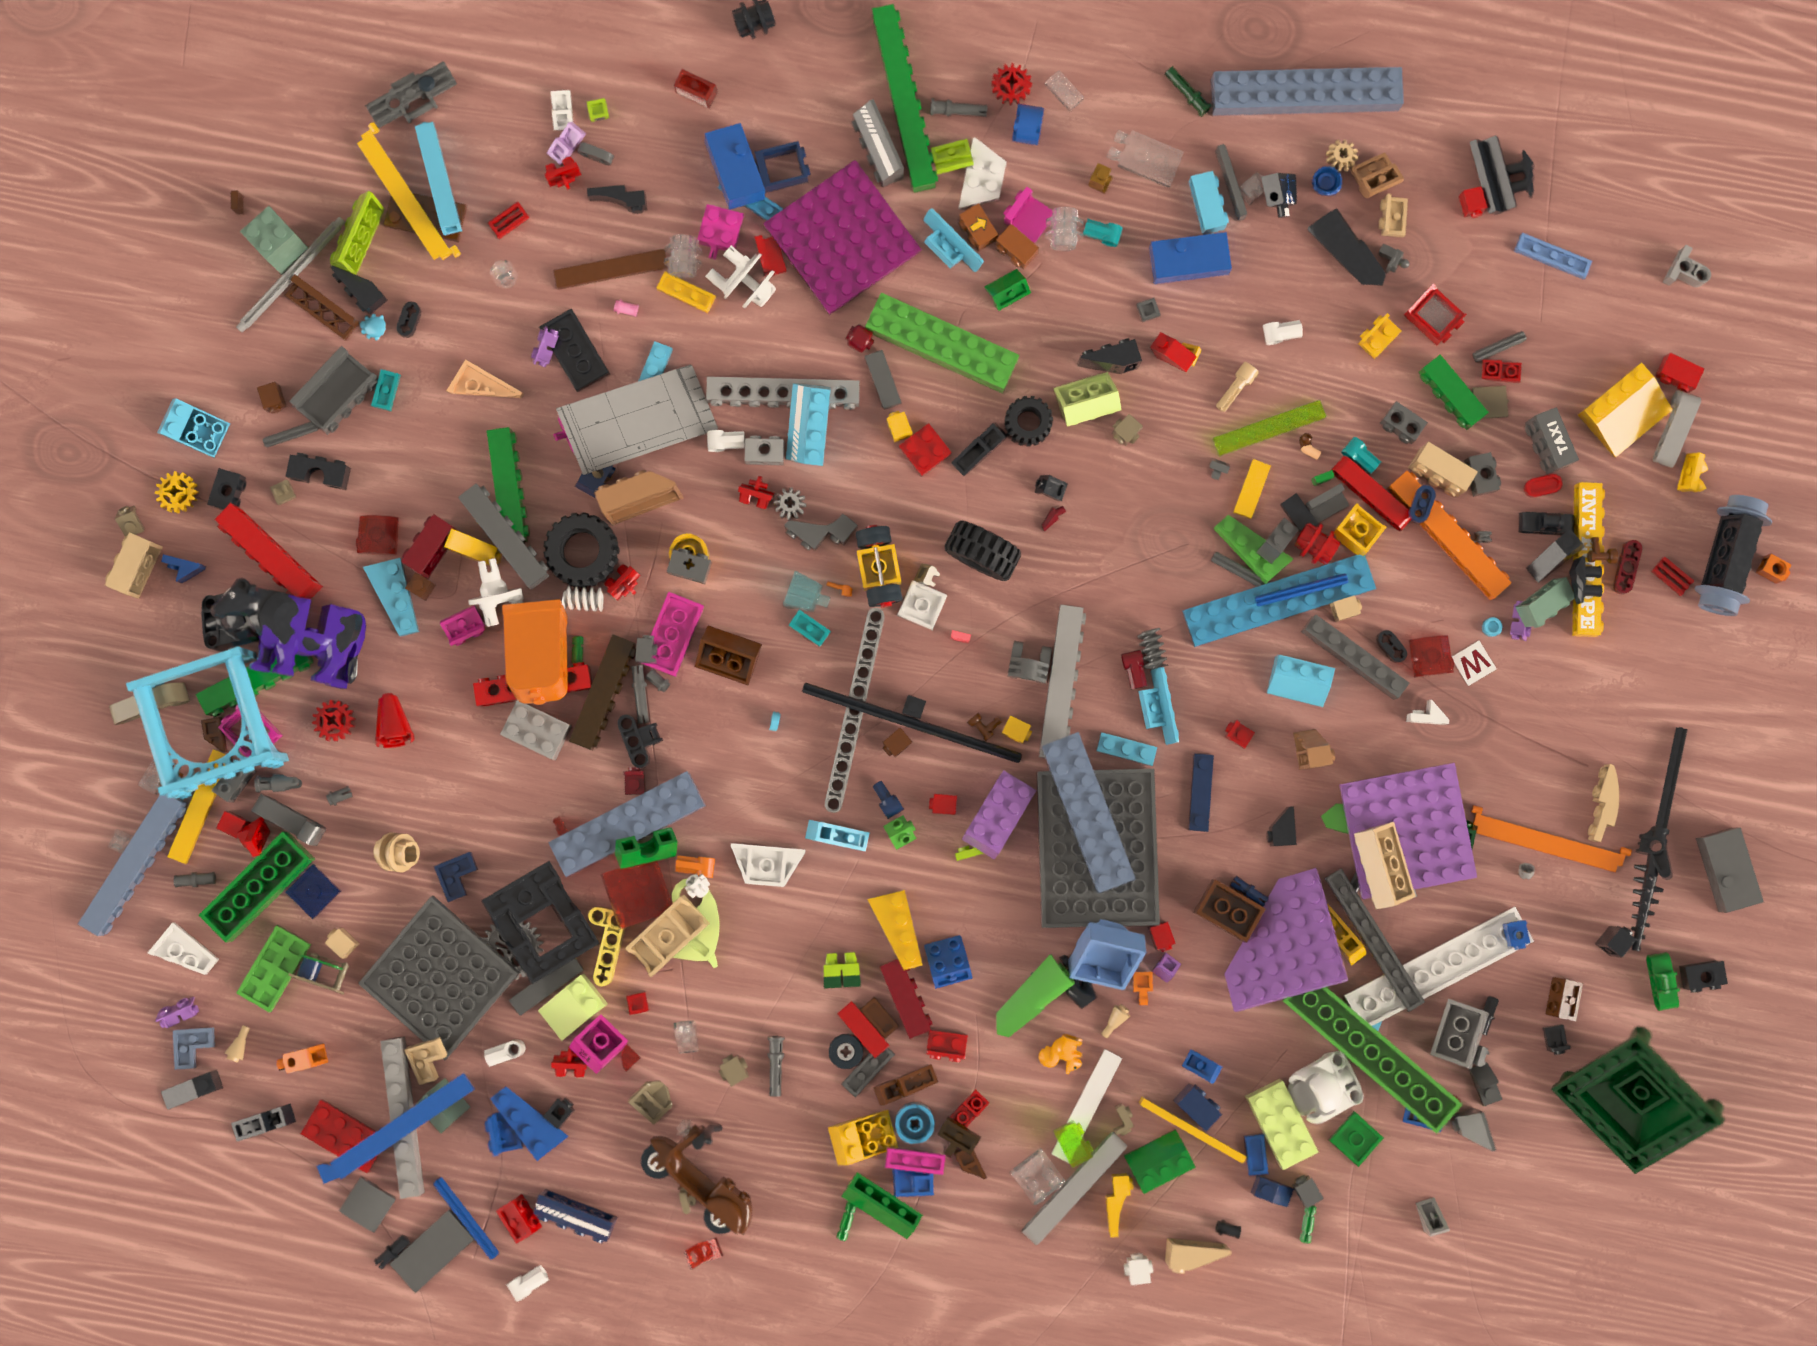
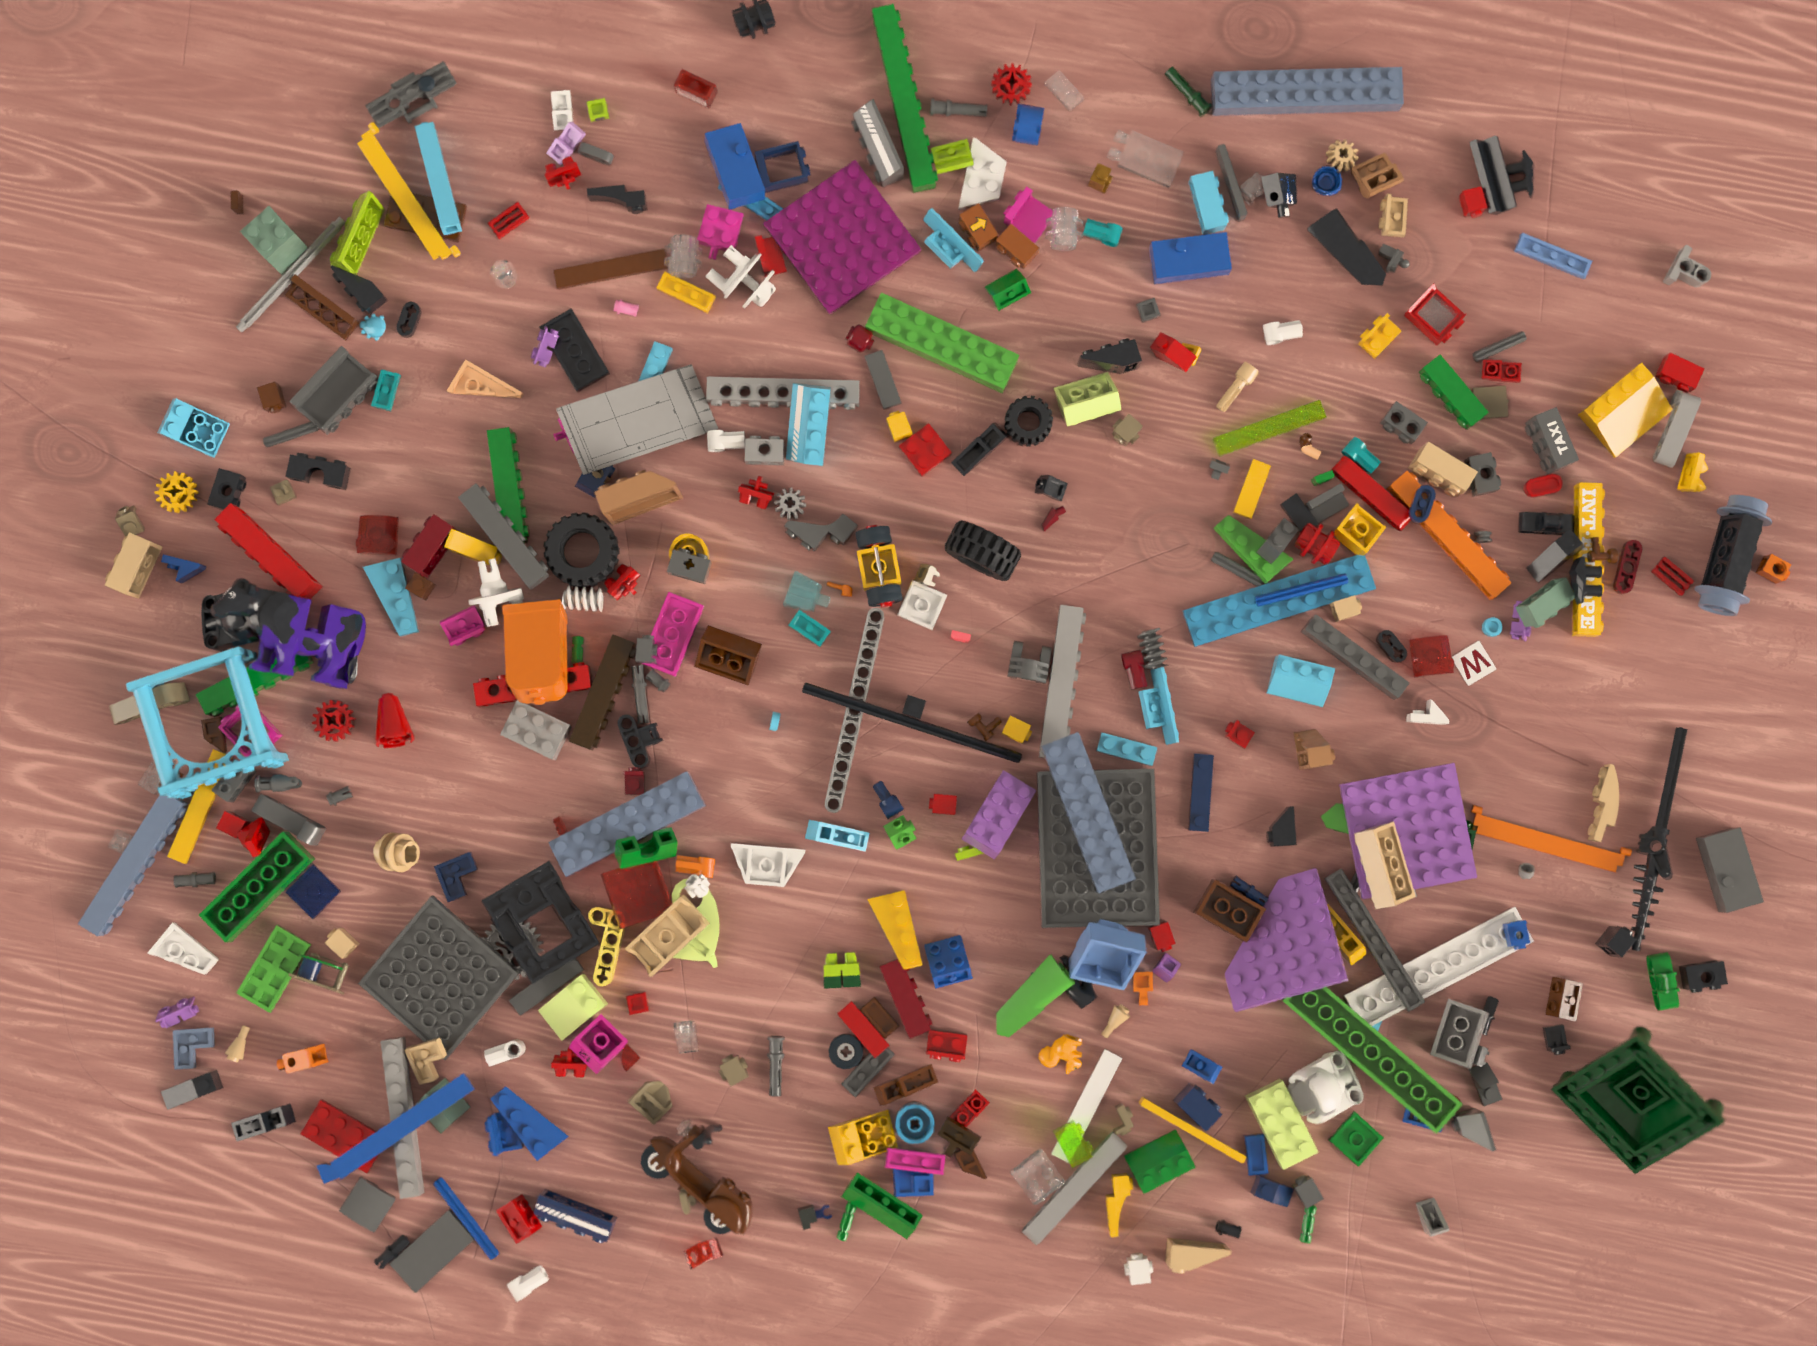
(553, 1115): black brick -> none
(809, 1215): none -> pearl dark grey piece
(896, 743): reddish brown brick -> none

